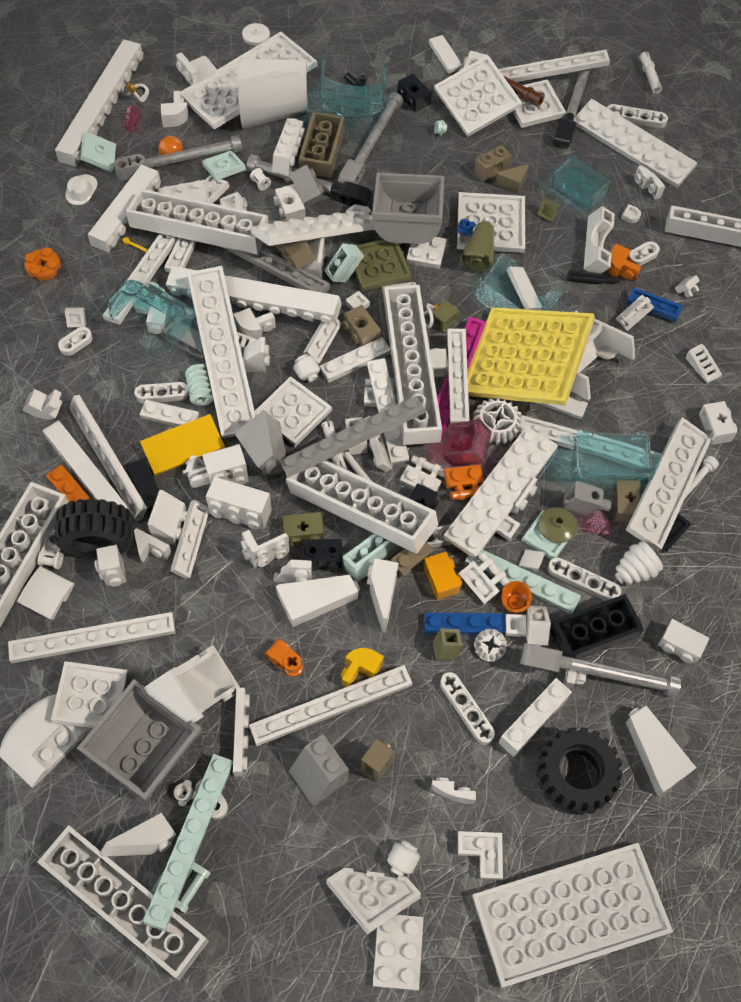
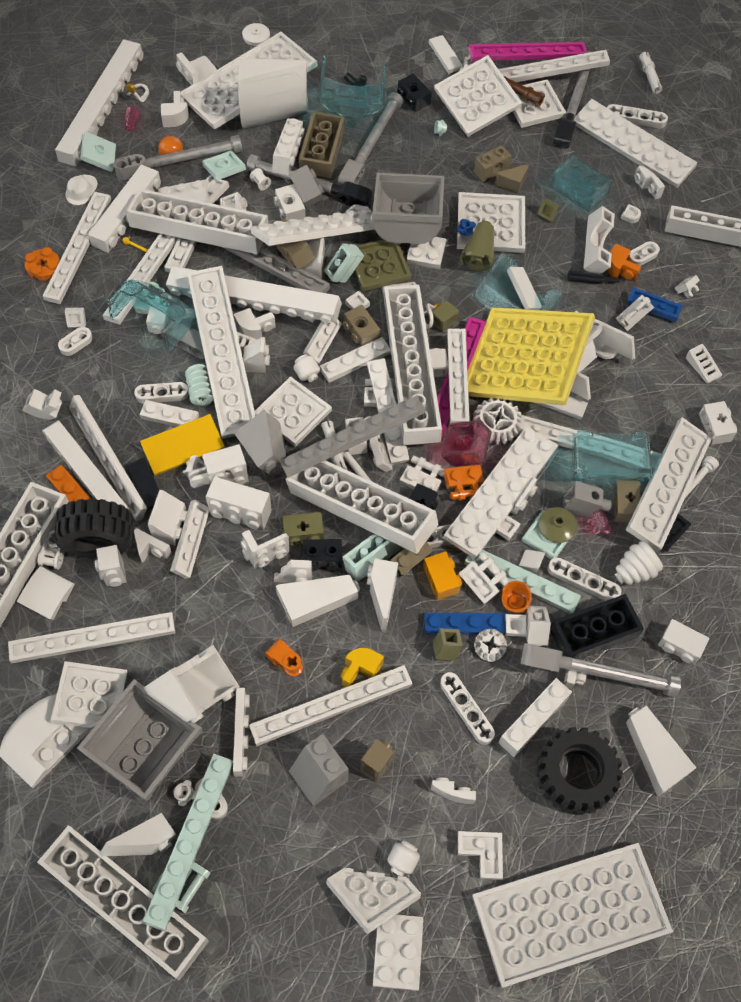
(76, 249): none -> white plate
(526, 51): none -> dark pink plate

